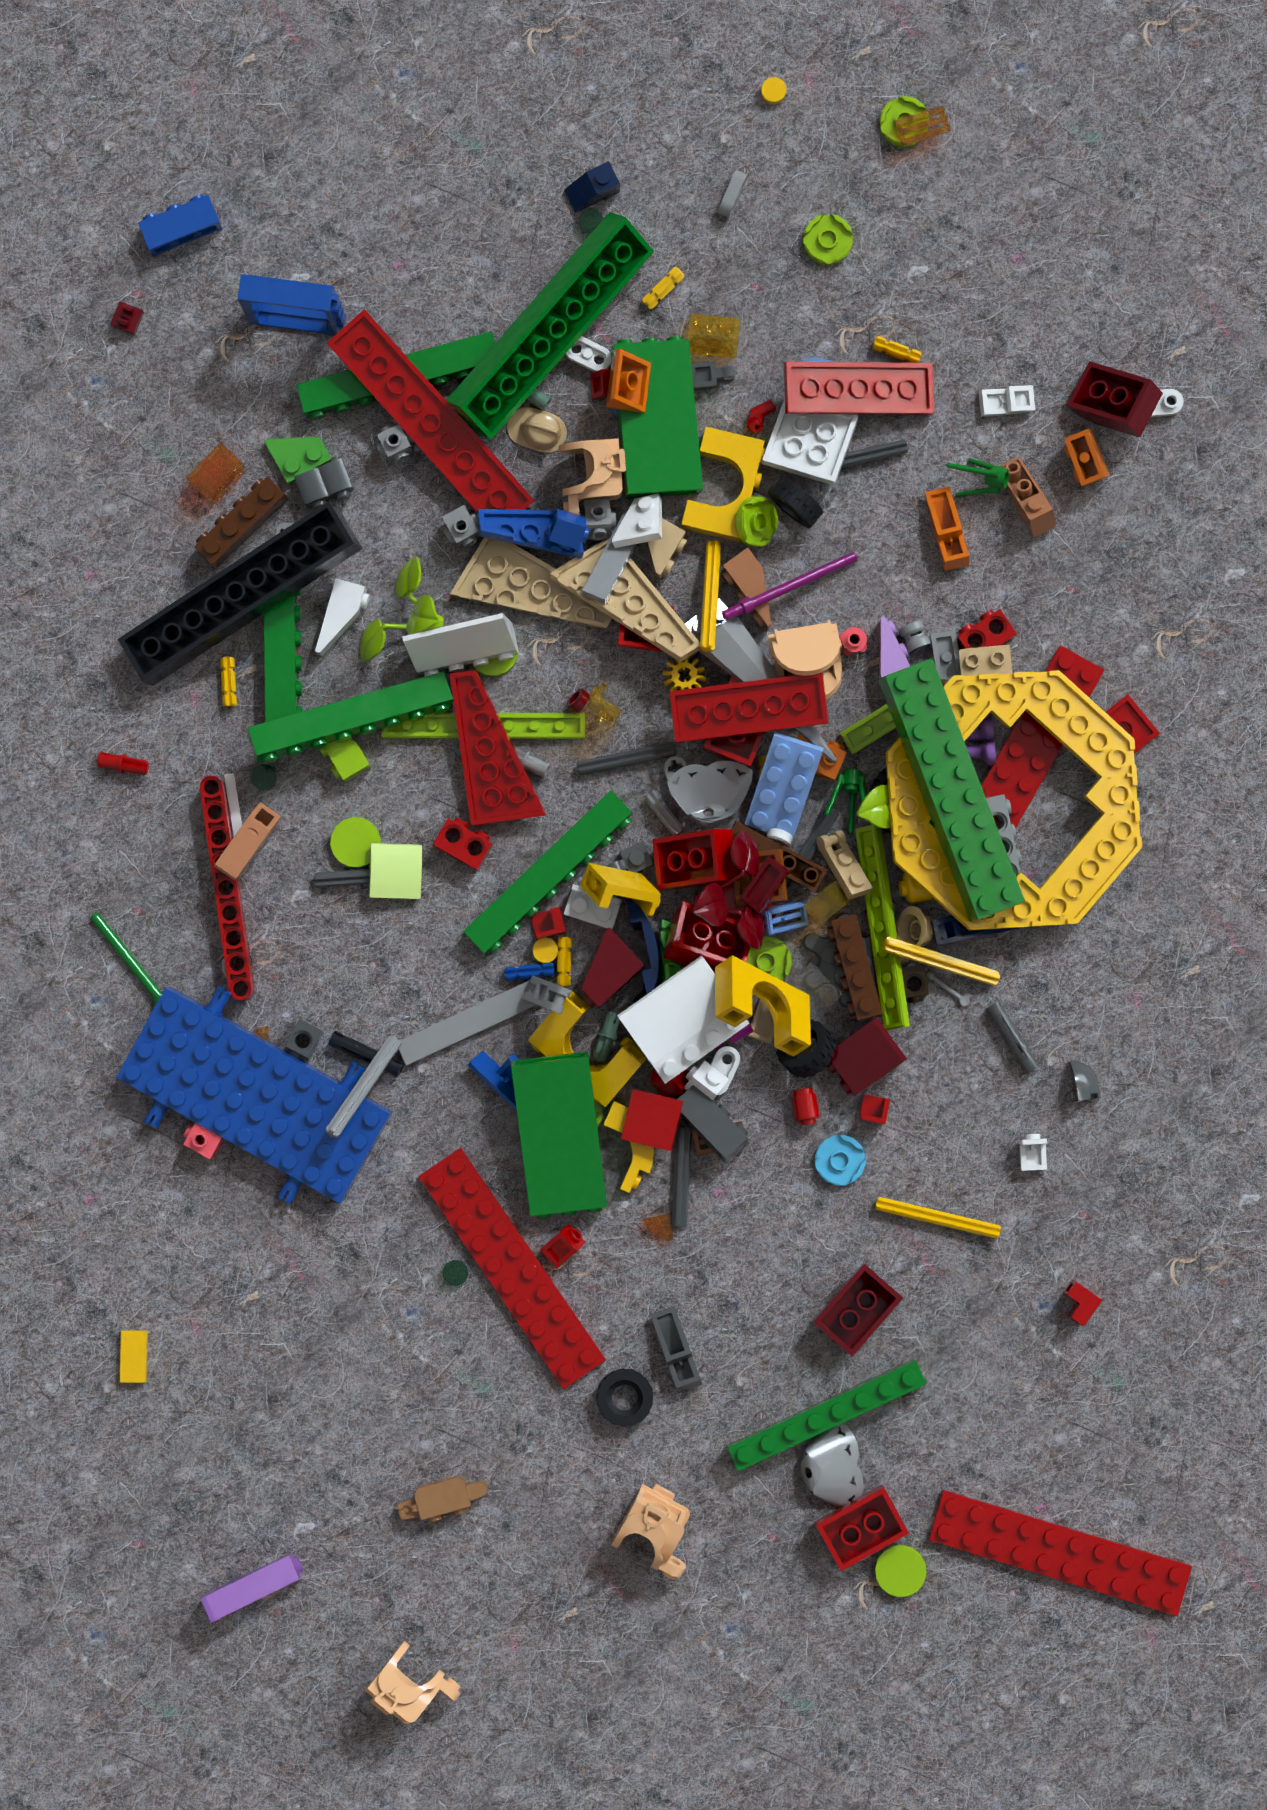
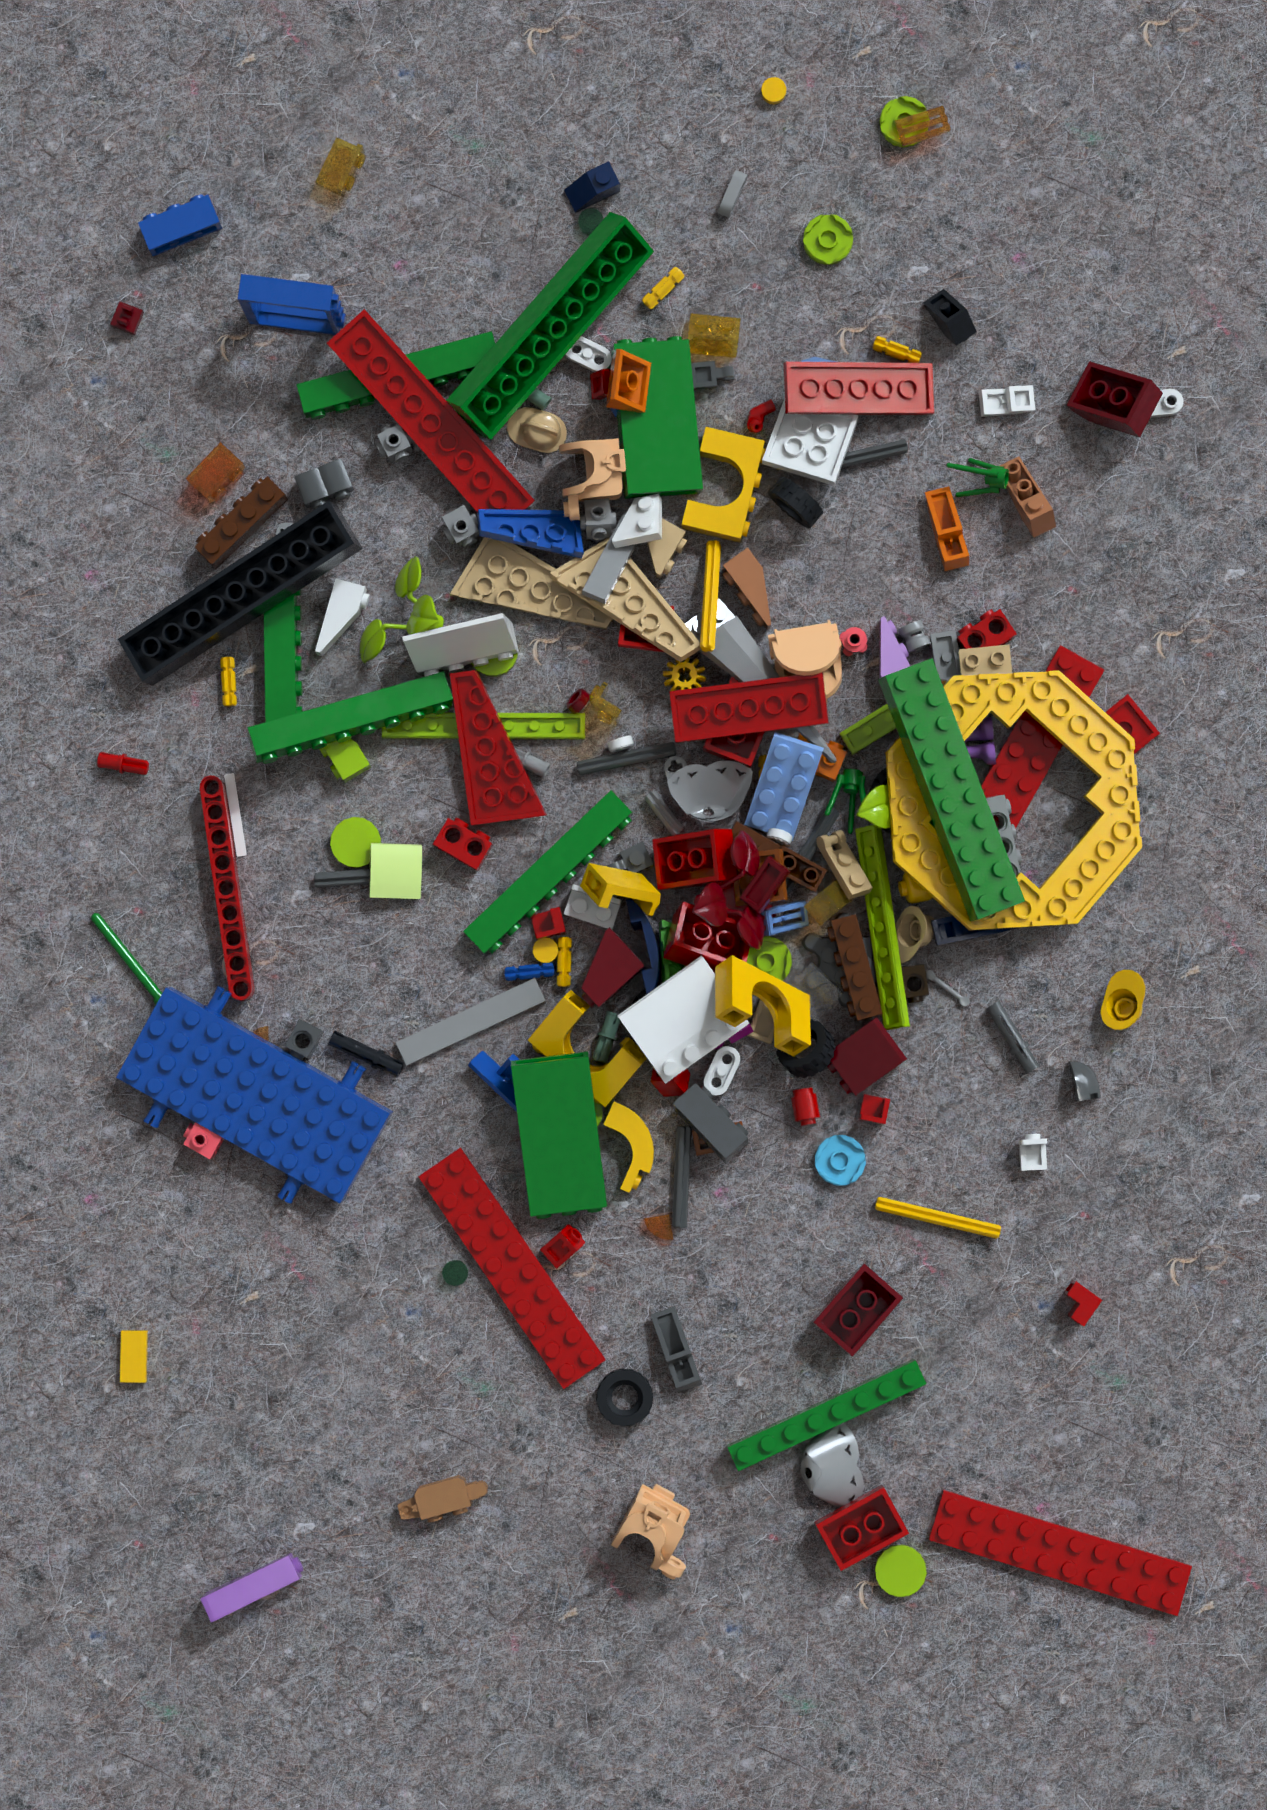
(247, 841): nougat slope -> none
(264, 777): clear green tile -> none
(297, 455): bright green wing -> none
(340, 167): none -> clear yellow bracket
(363, 1087): light grey axle -> none
(400, 1696): light nougat animal -> none
(546, 994): light grey plate -> none
(568, 529): blue brick -> none
(620, 744): none -> white tile
(652, 1120): red tile -> none
(706, 1079): white bracket -> none
(748, 604): magenta bar -> none
(756, 521): lime tile -> none
(941, 961): yellow axle -> none
(950, 317): none -> black slope
(1086, 457): orange brick -> none
(1123, 1000): none -> yellow piece

